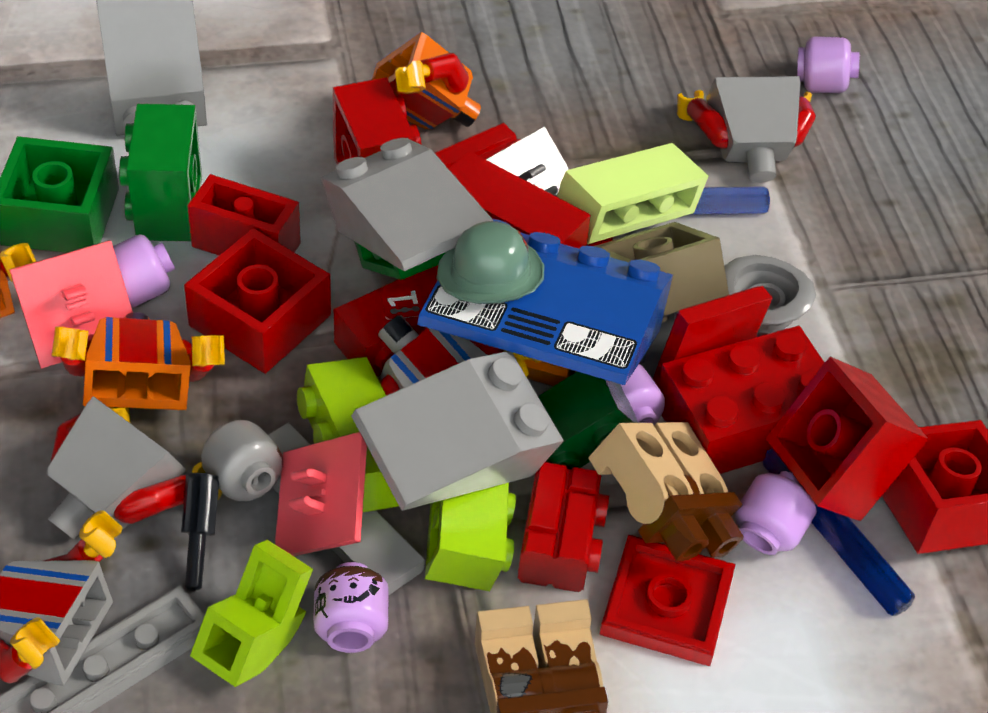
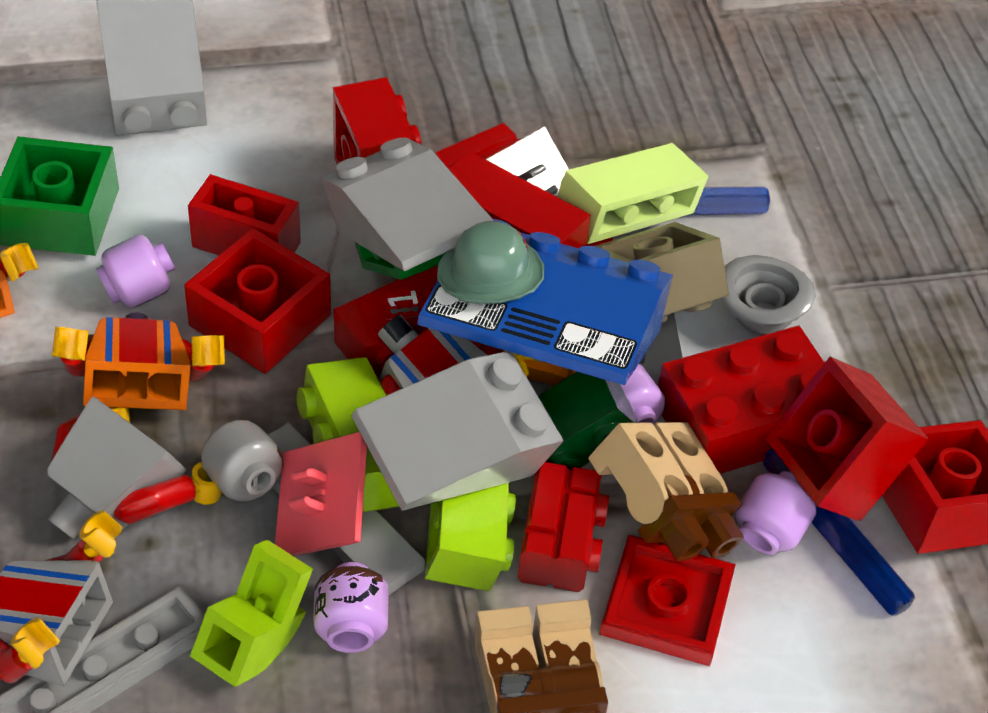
(69, 293): coral piece -> none
(161, 170): green brick -> none
(198, 521): black axle -> none
(430, 83): torso -> none
(715, 324): red tile -> none
(752, 119): light grey torso -> none
(827, 64): lavender head -> none

